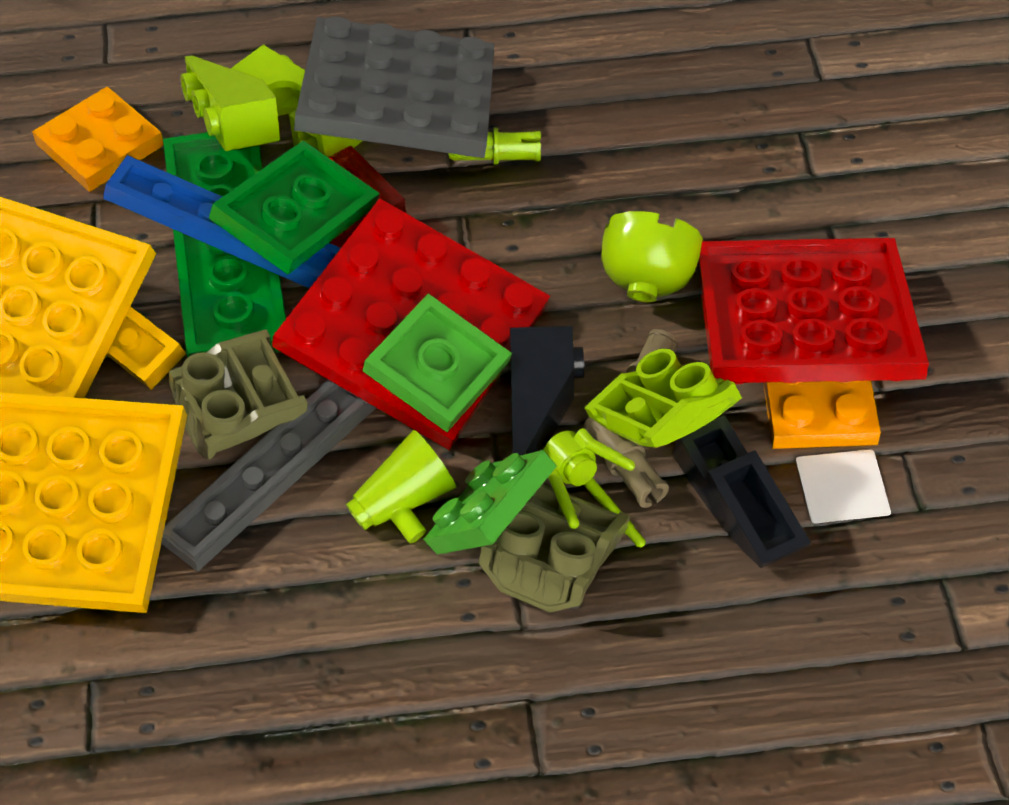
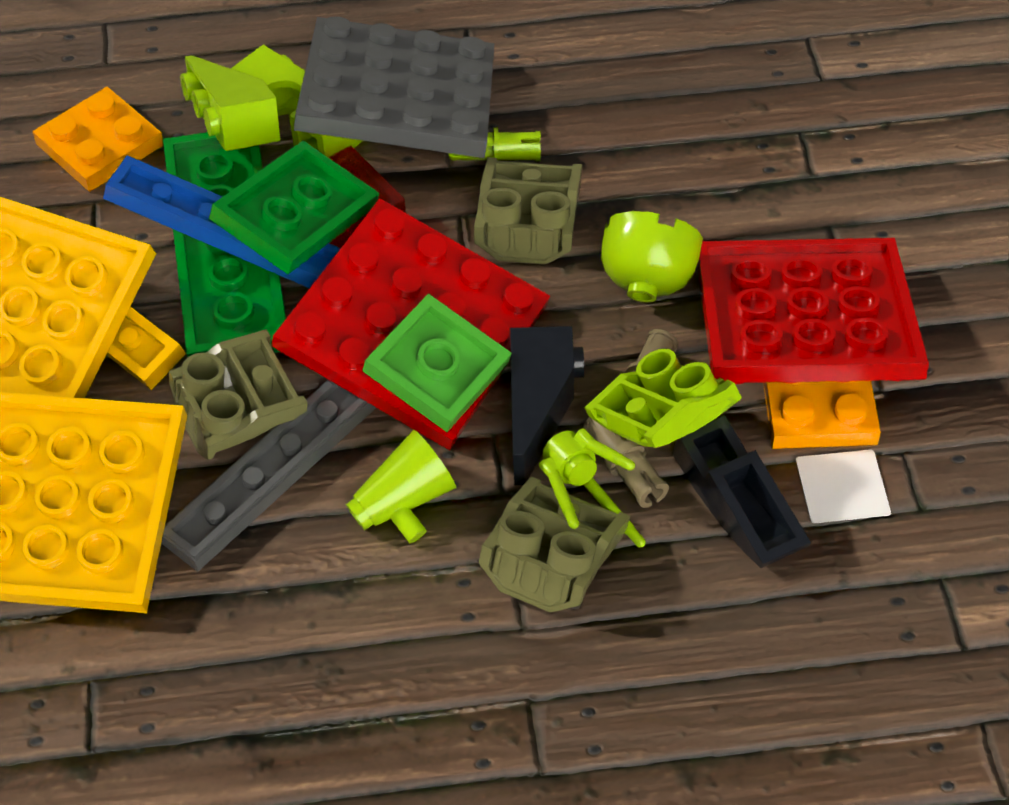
(489, 502): bright green plate -> none
(527, 210): none -> olive slope

